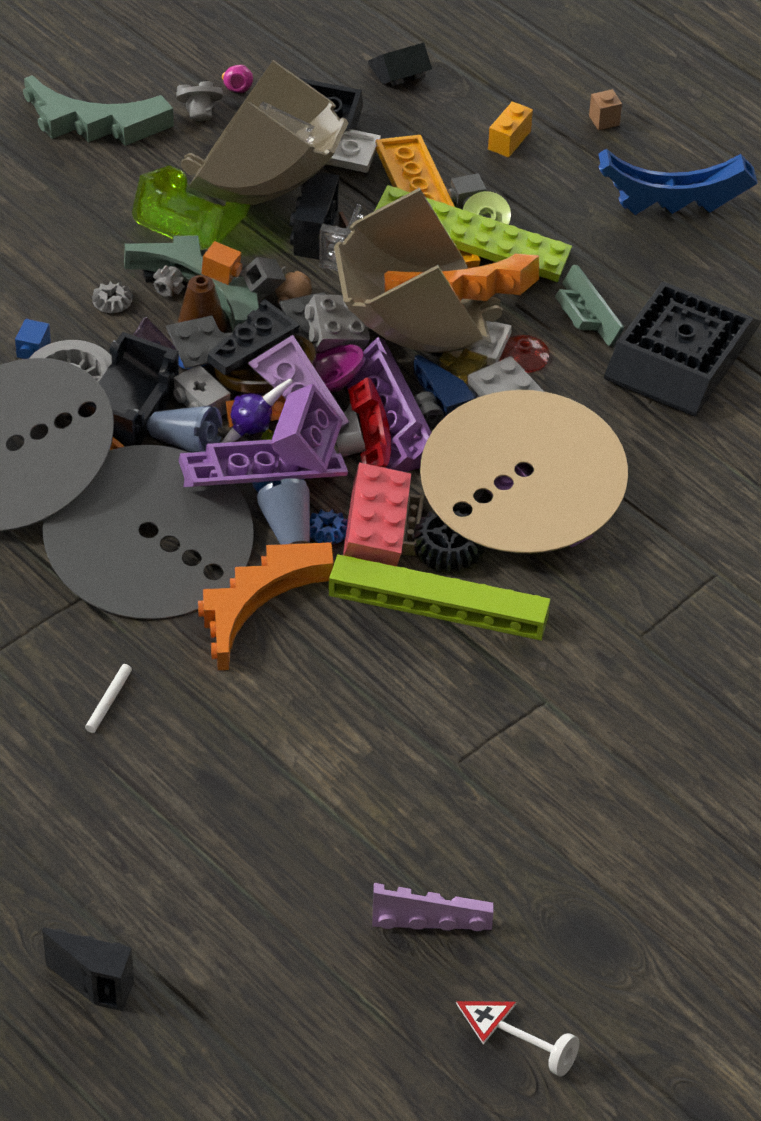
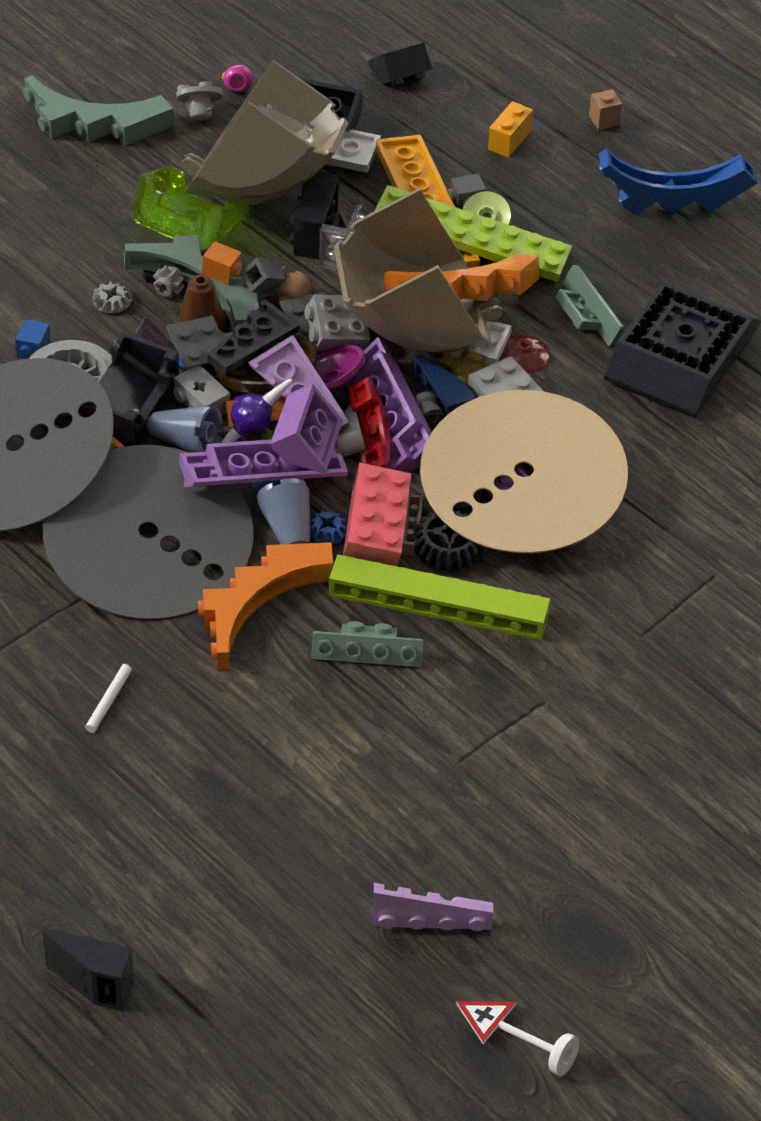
(367, 645): none -> sand green bracket

